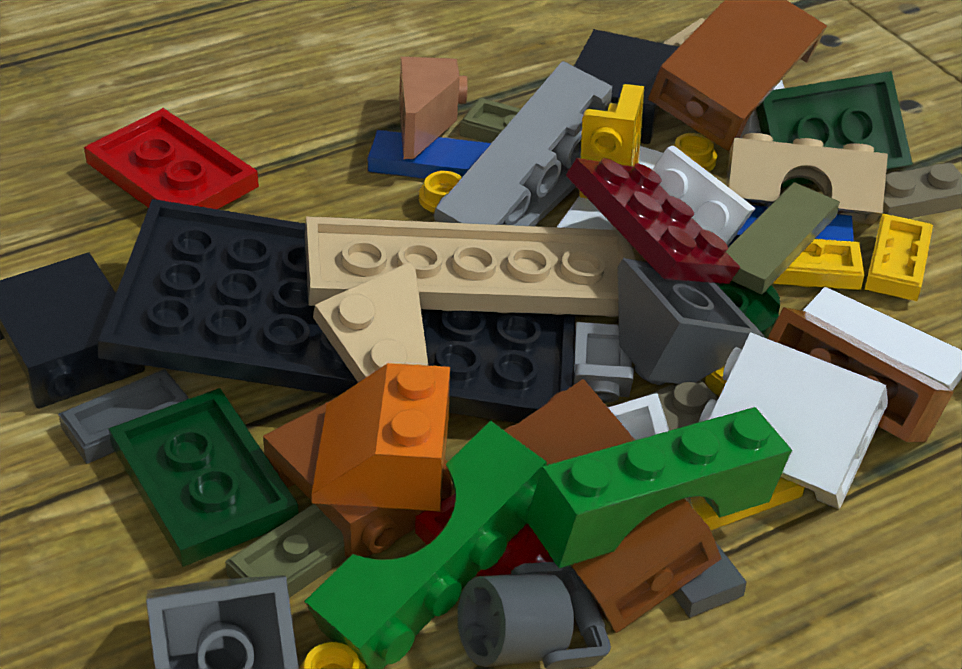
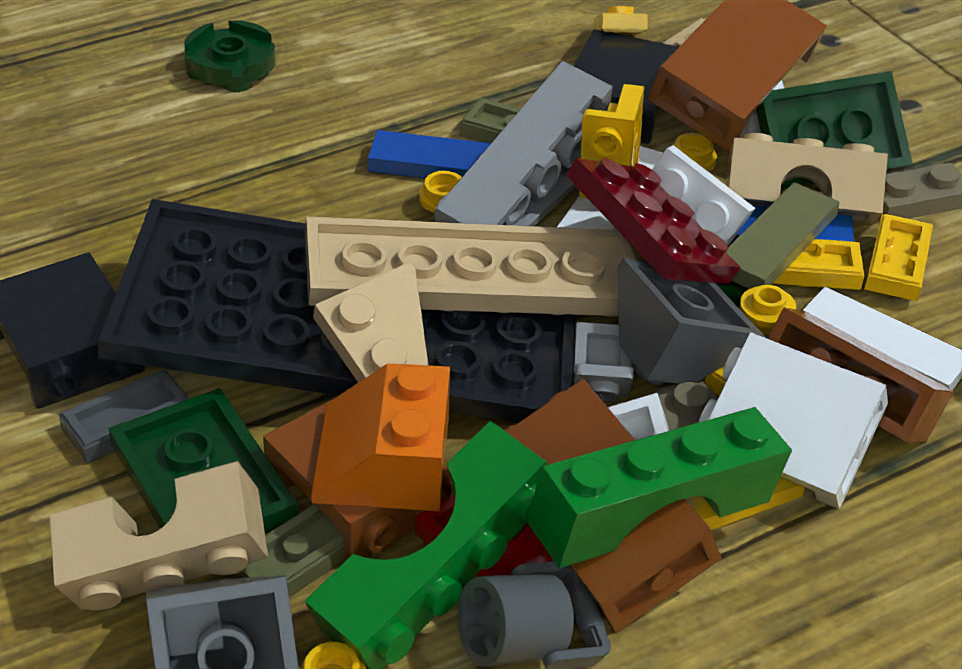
(170, 163): red plate -> none
(210, 532): none -> tan arch
(229, 55): none -> dark green plate
(428, 100): nougat slope -> none
(621, 21): none -> yellow plate
(711, 588): dark grey tile -> none
(764, 304): none -> yellow plate

